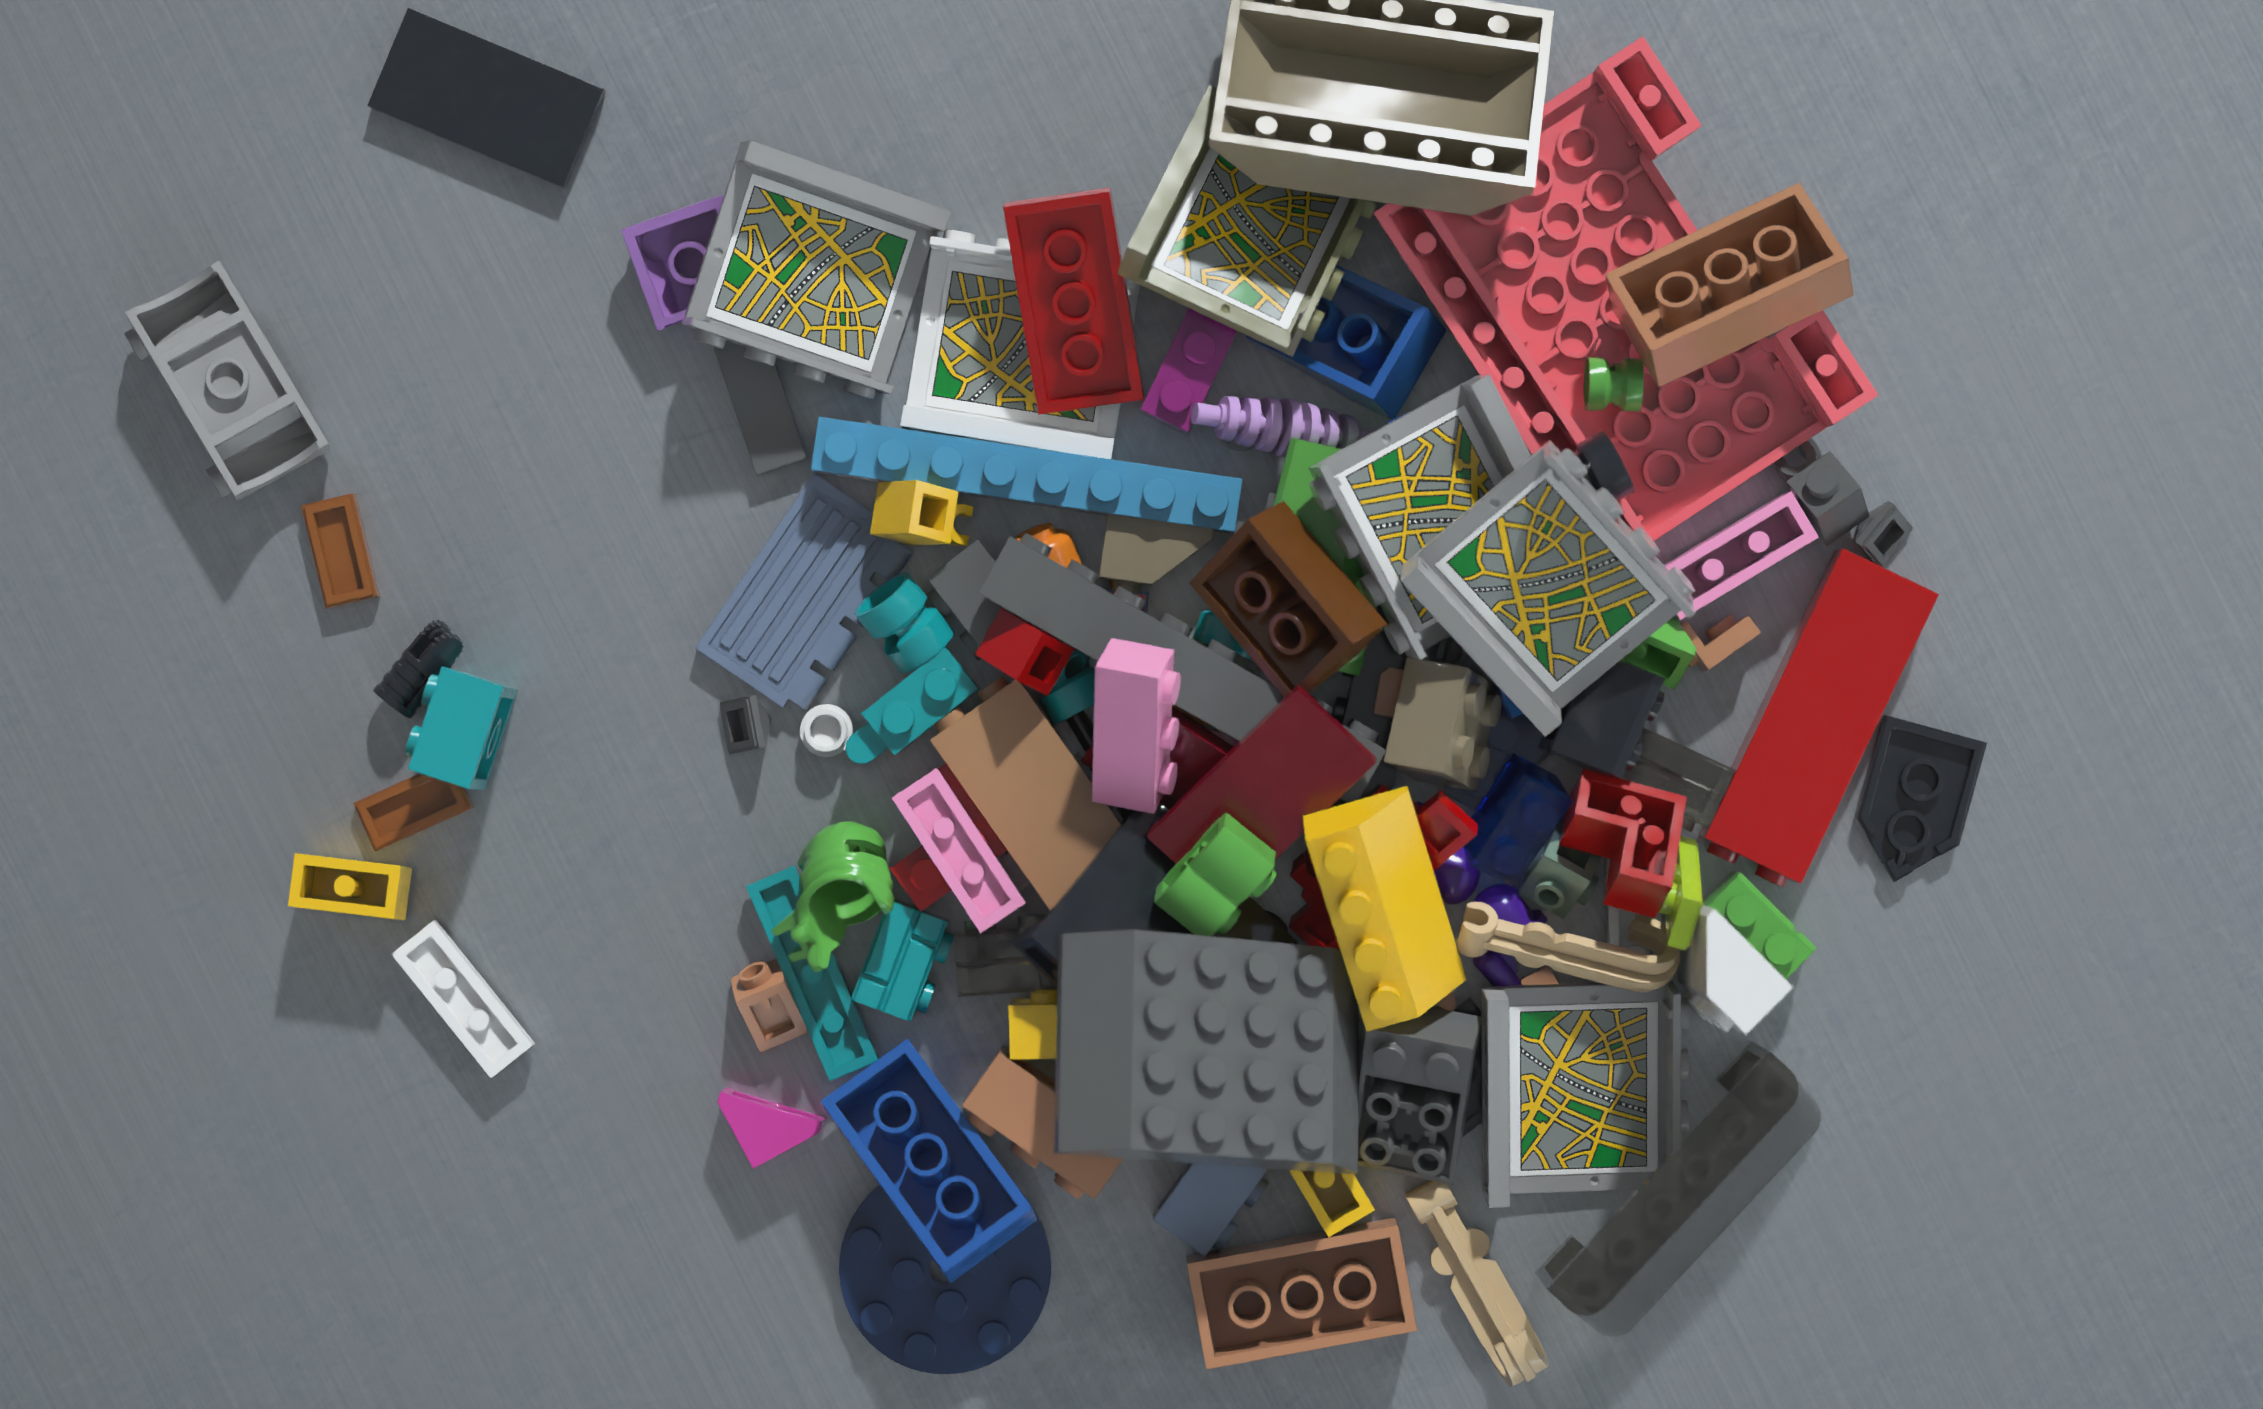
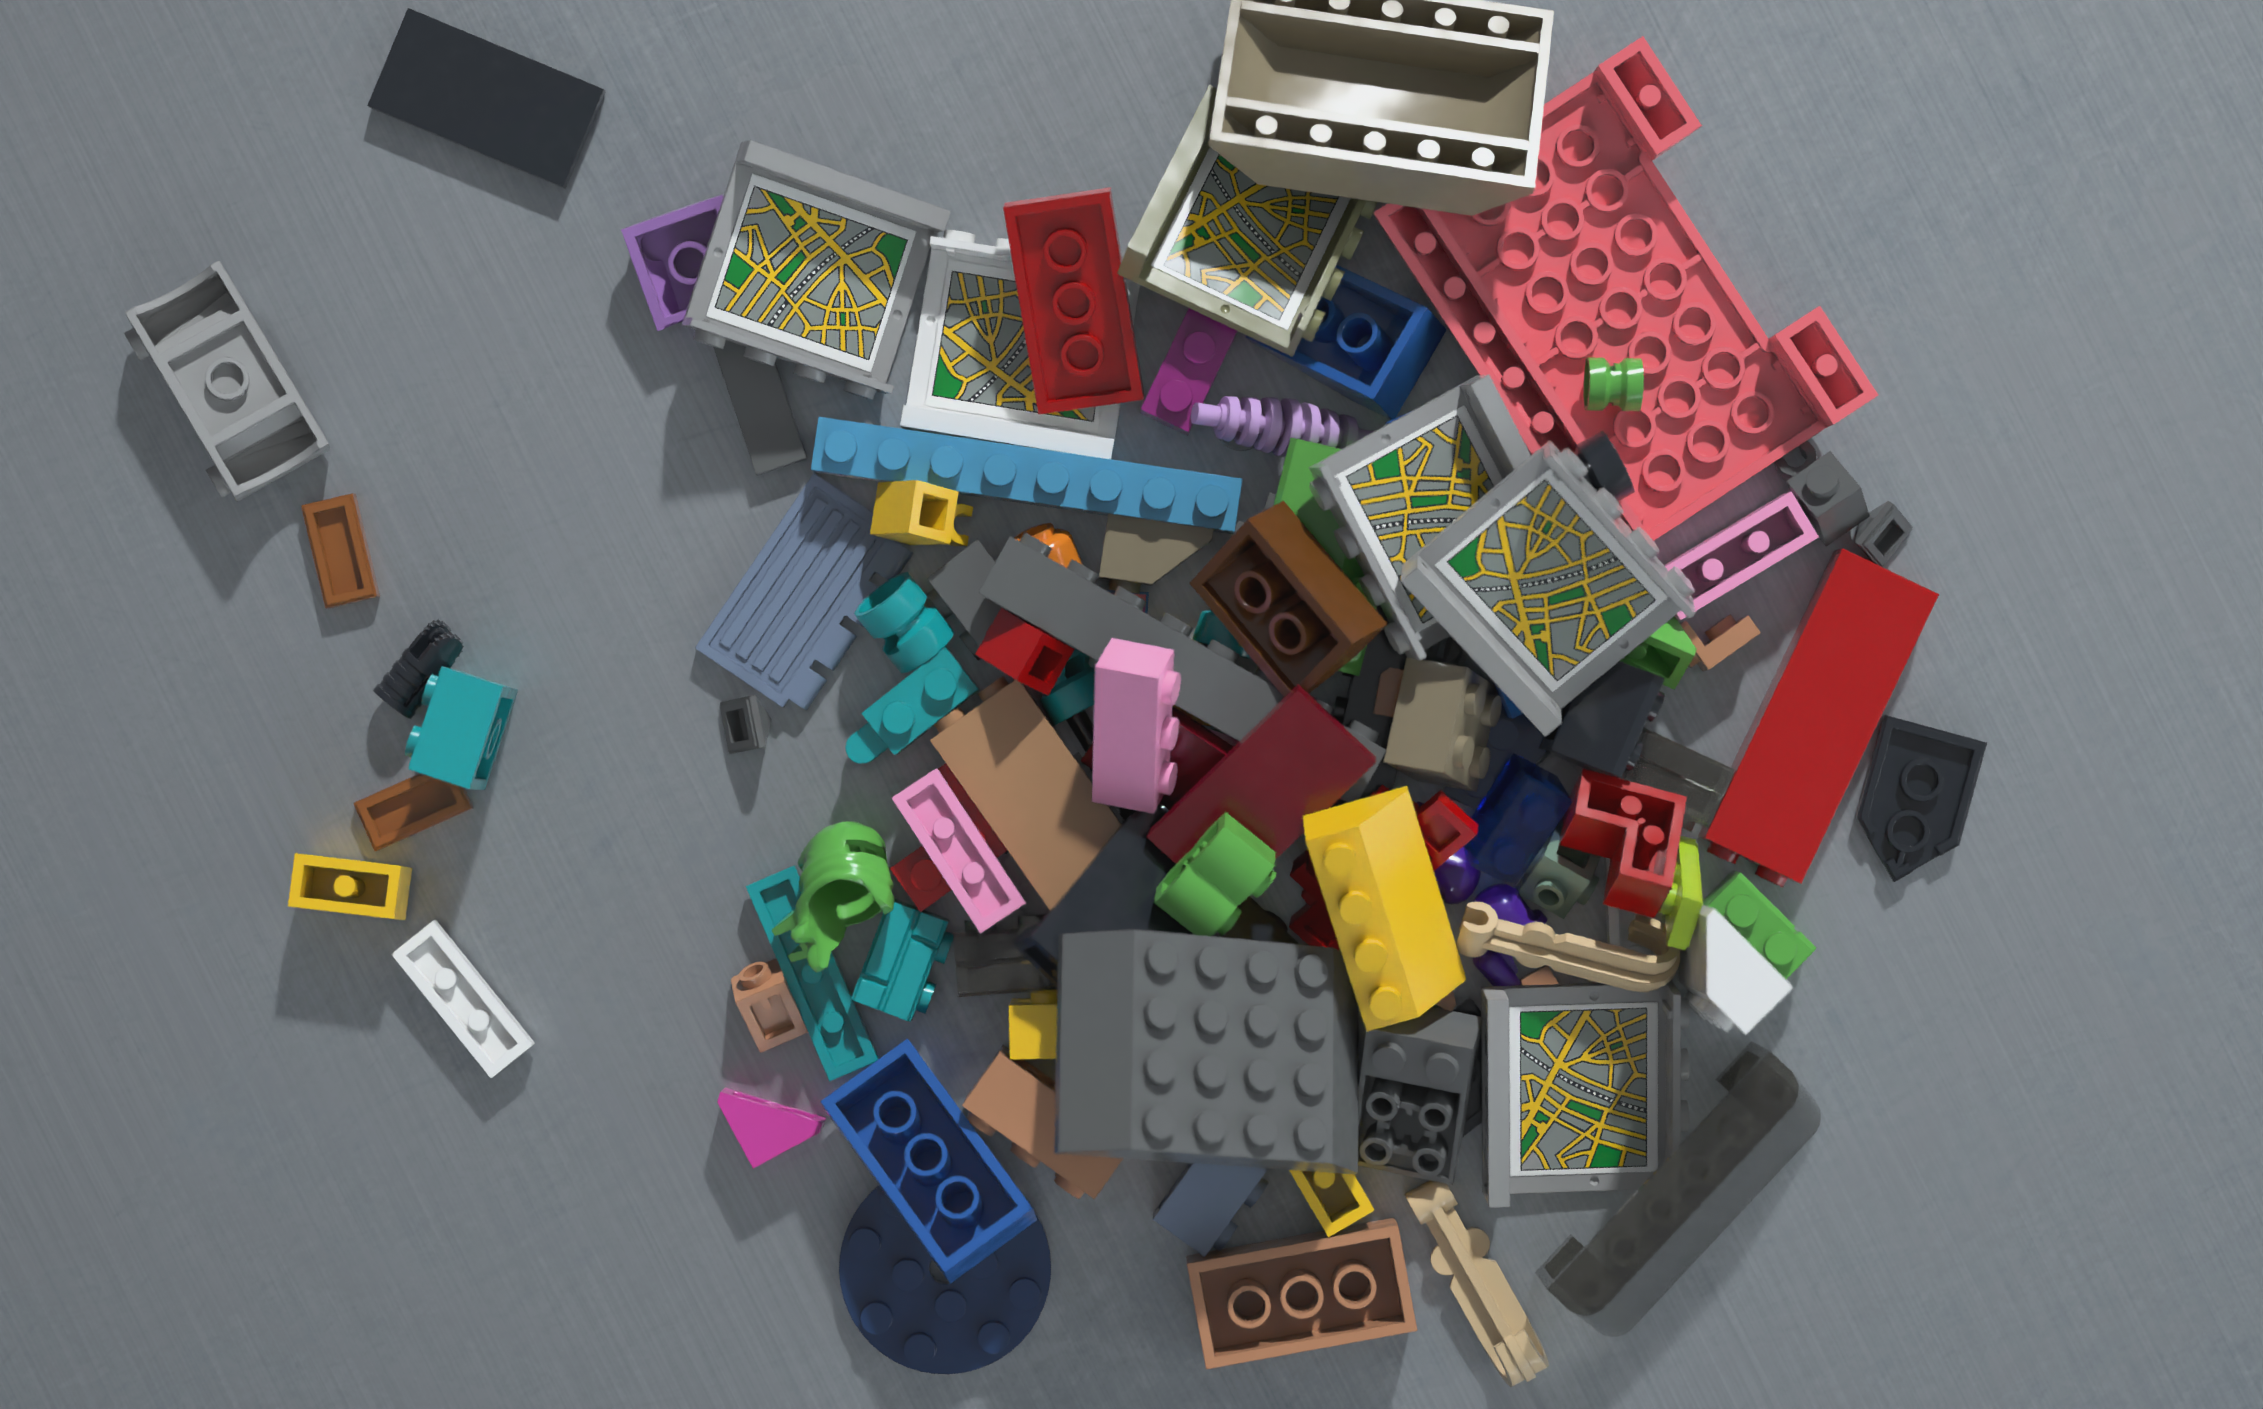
(826, 730): white plate -> none
(1729, 284): nougat brick -> none

